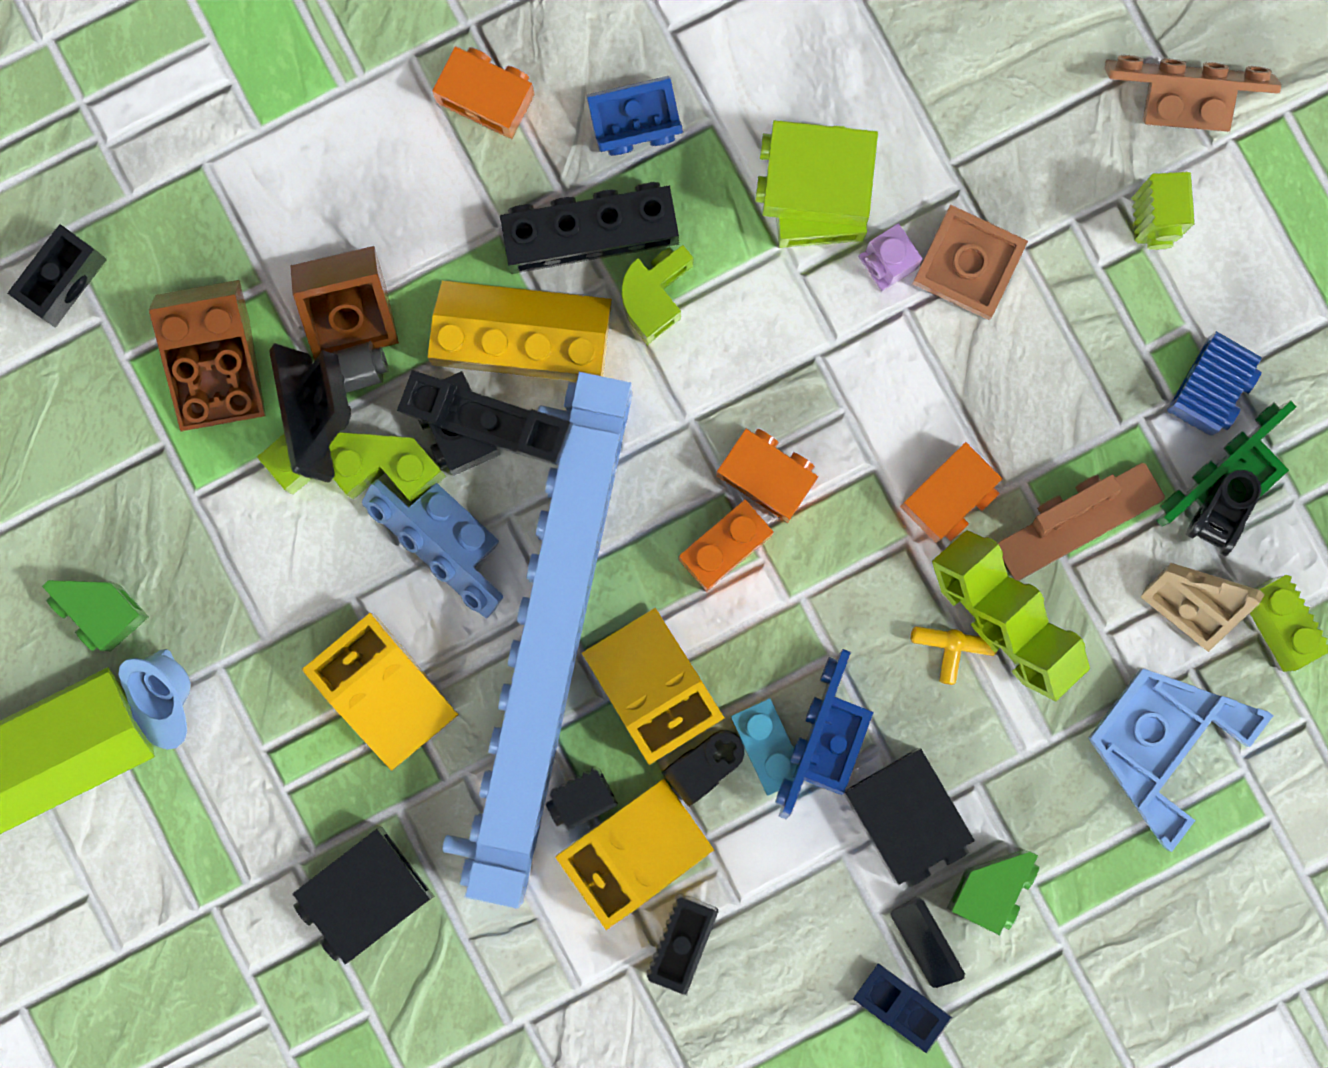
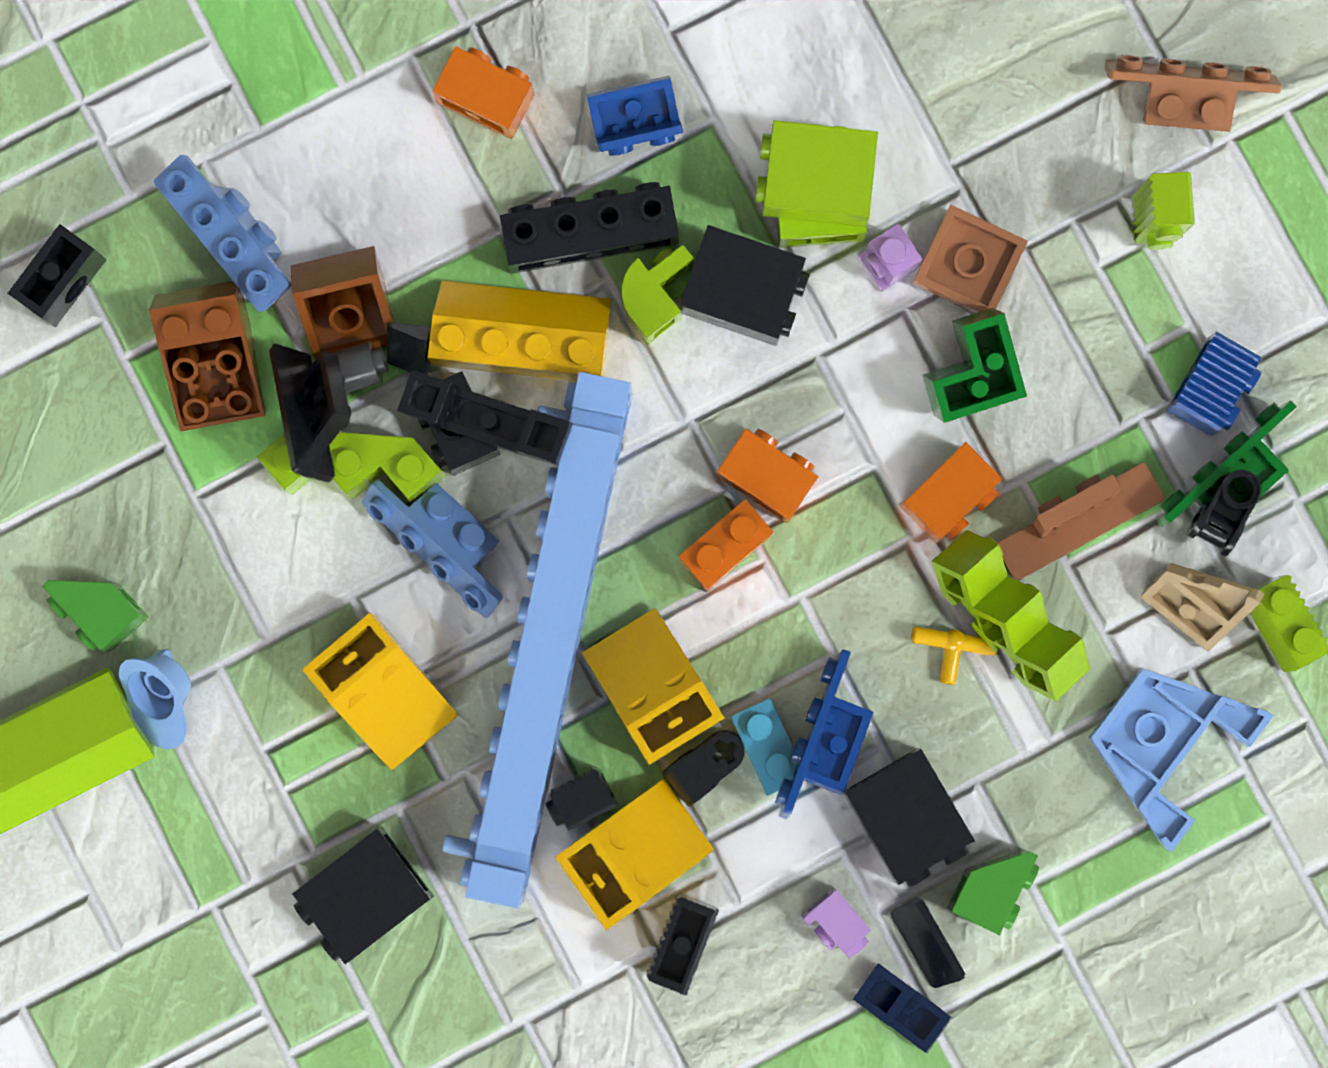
(227, 231): none -> medium blue bracket
(408, 347): none -> black slope
(744, 286): none -> black brick
(838, 923): none -> lavender brick
(986, 375): none -> green brick

